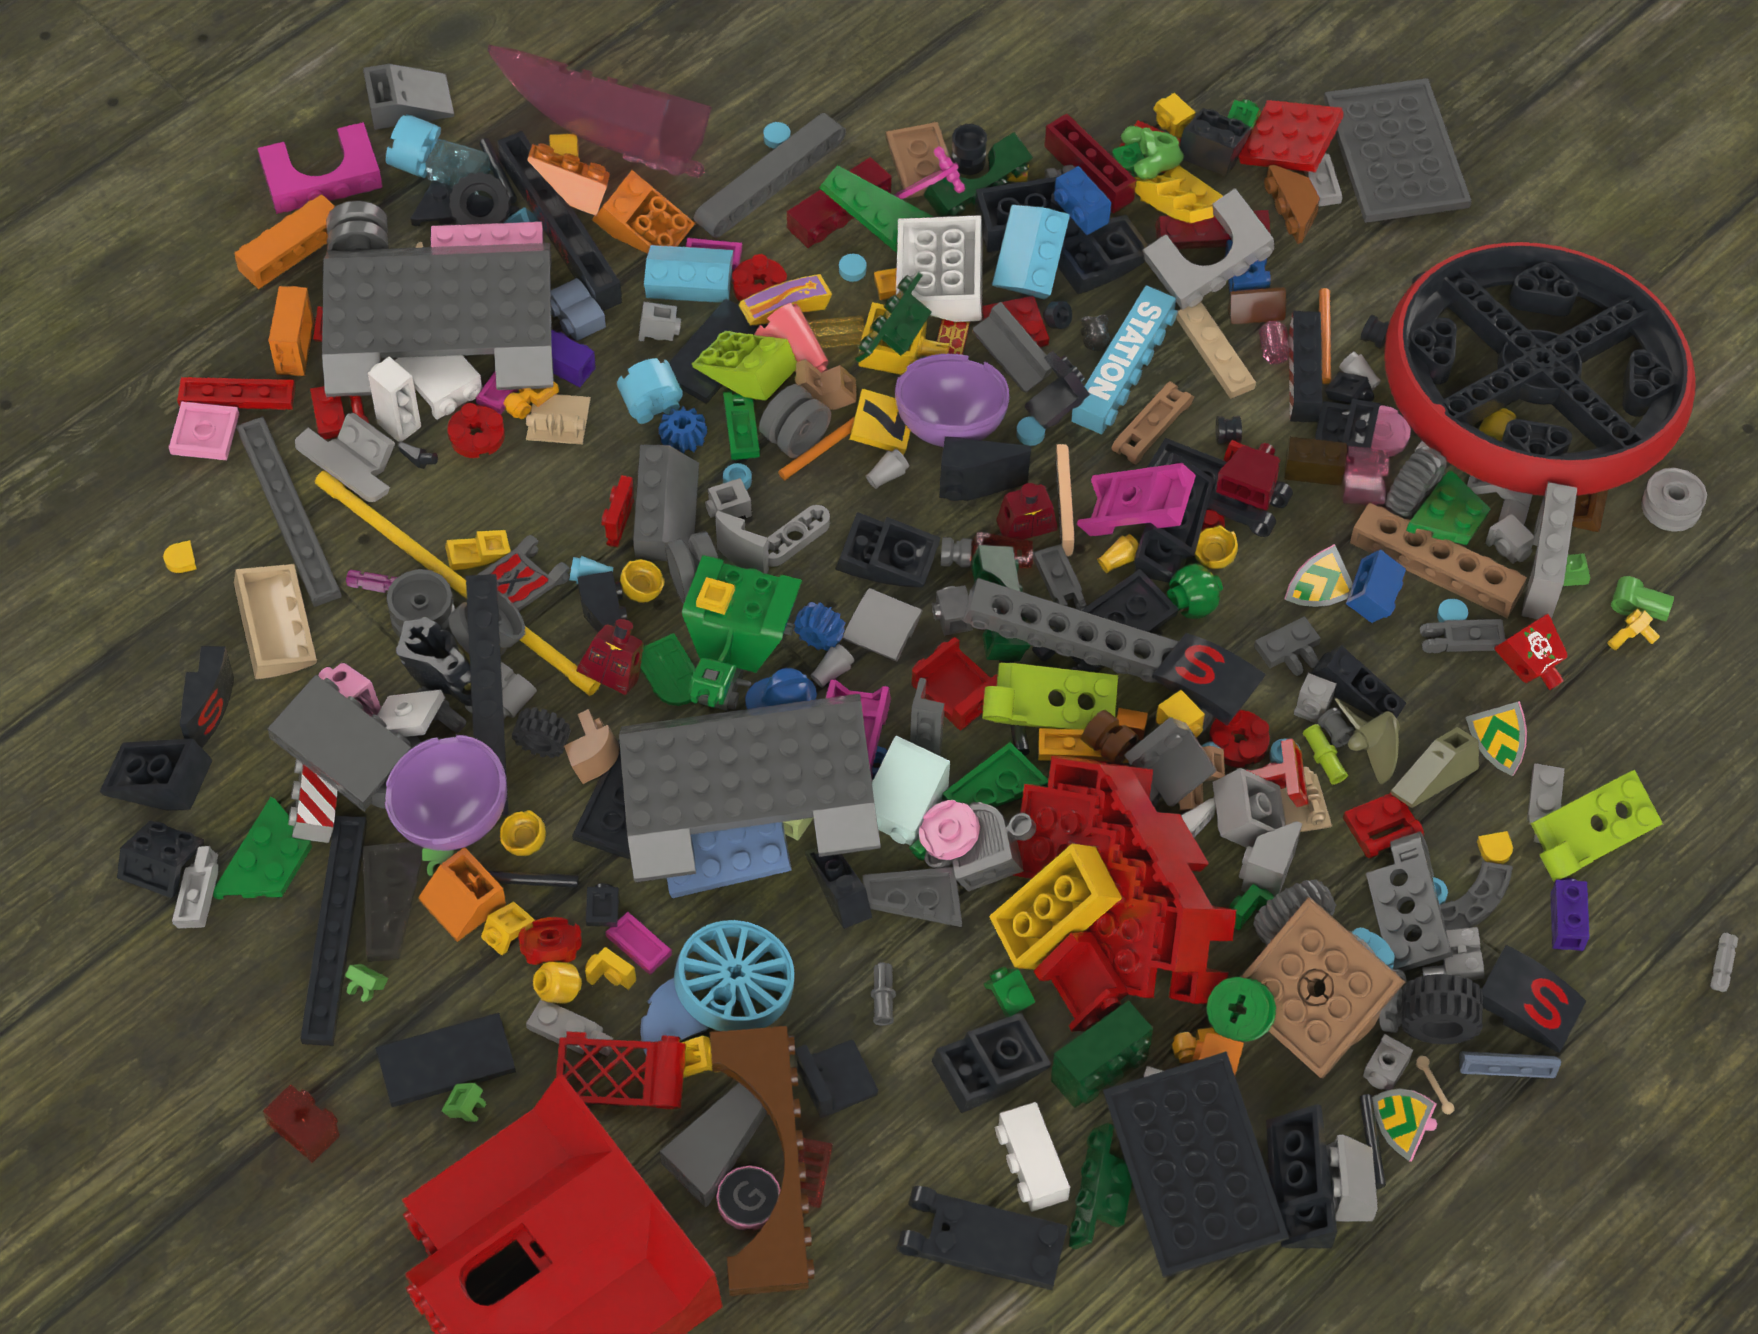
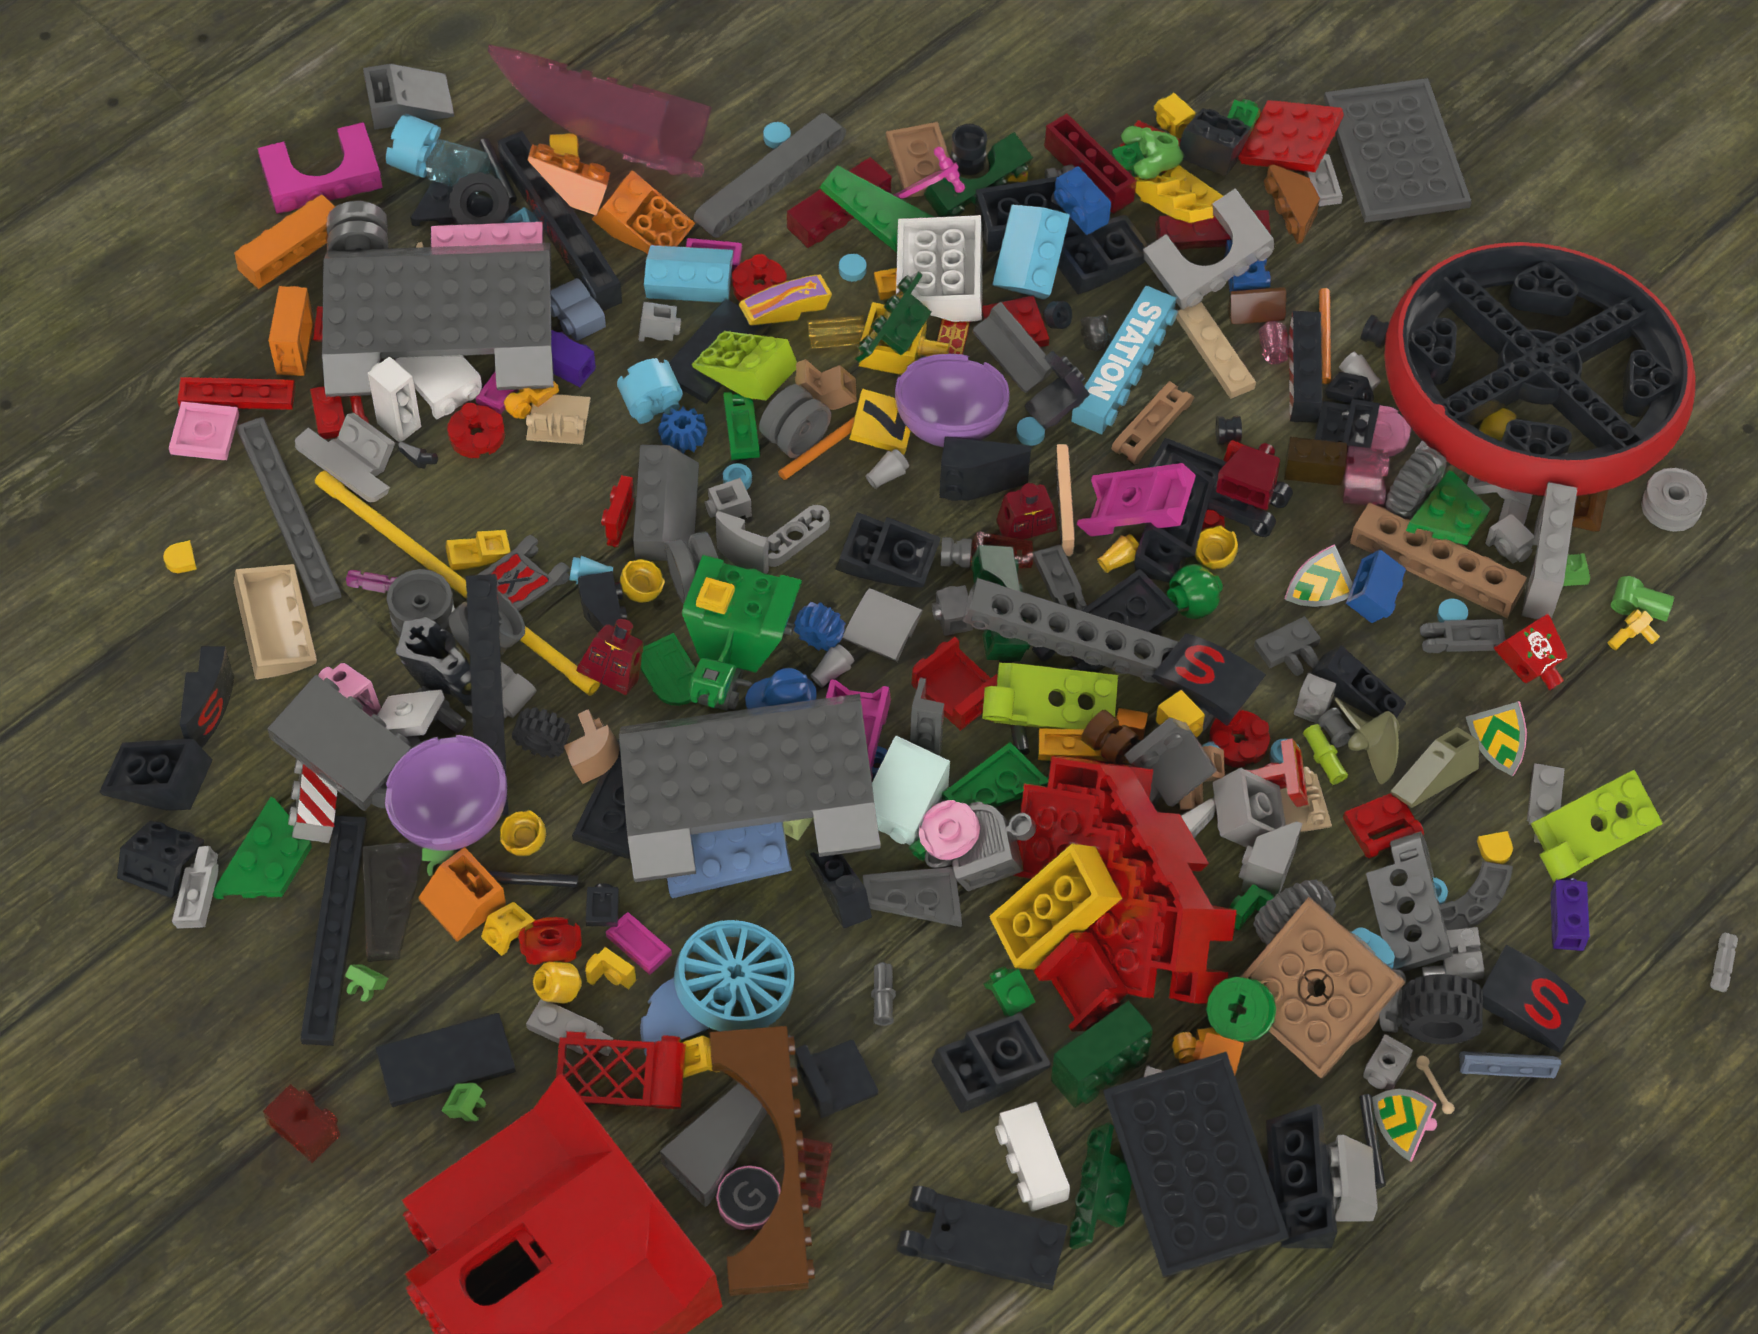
(791, 324): coral cone -> none

